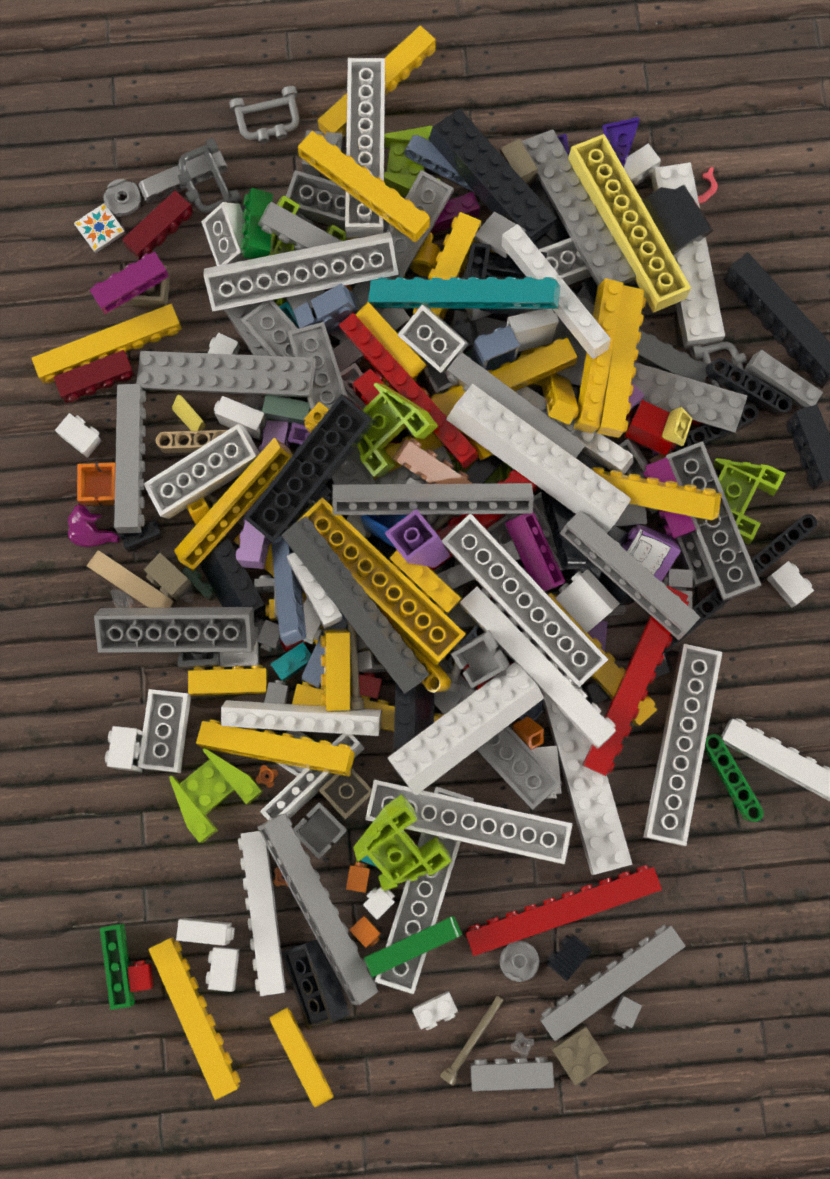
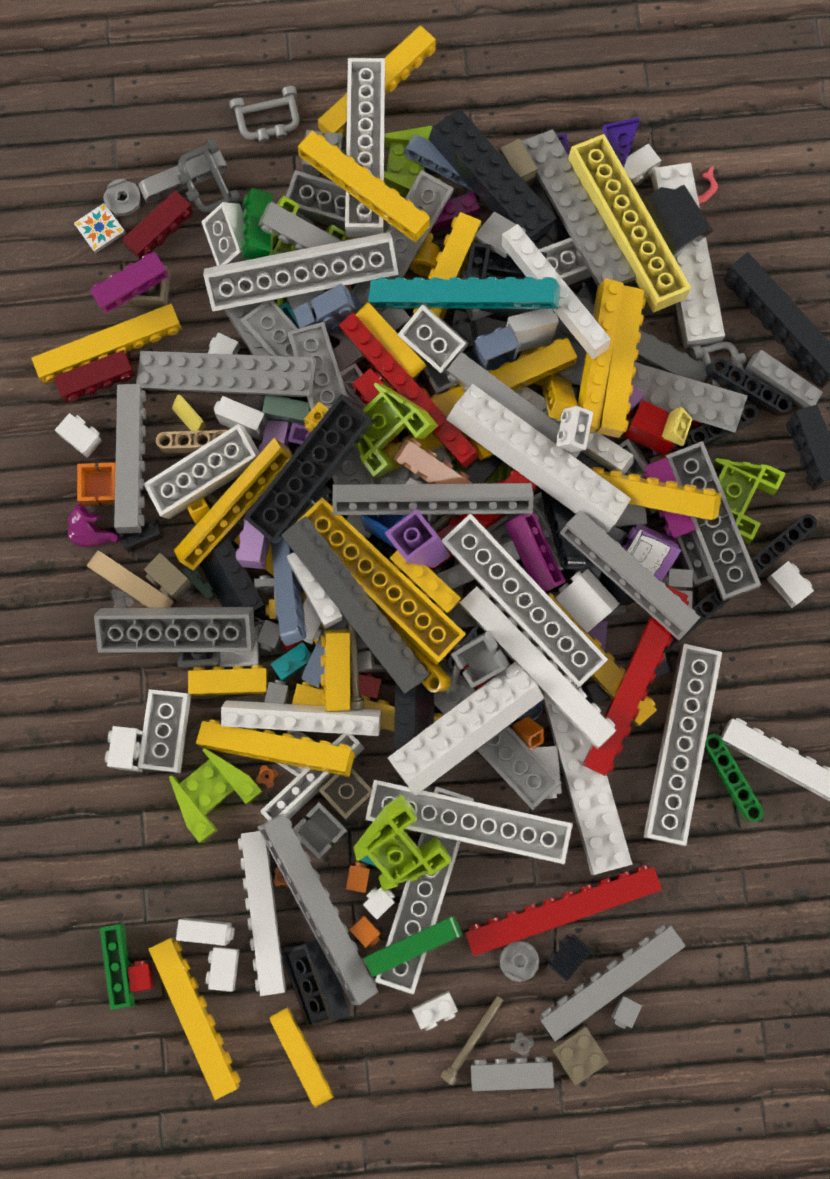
(574, 429): none -> white brick

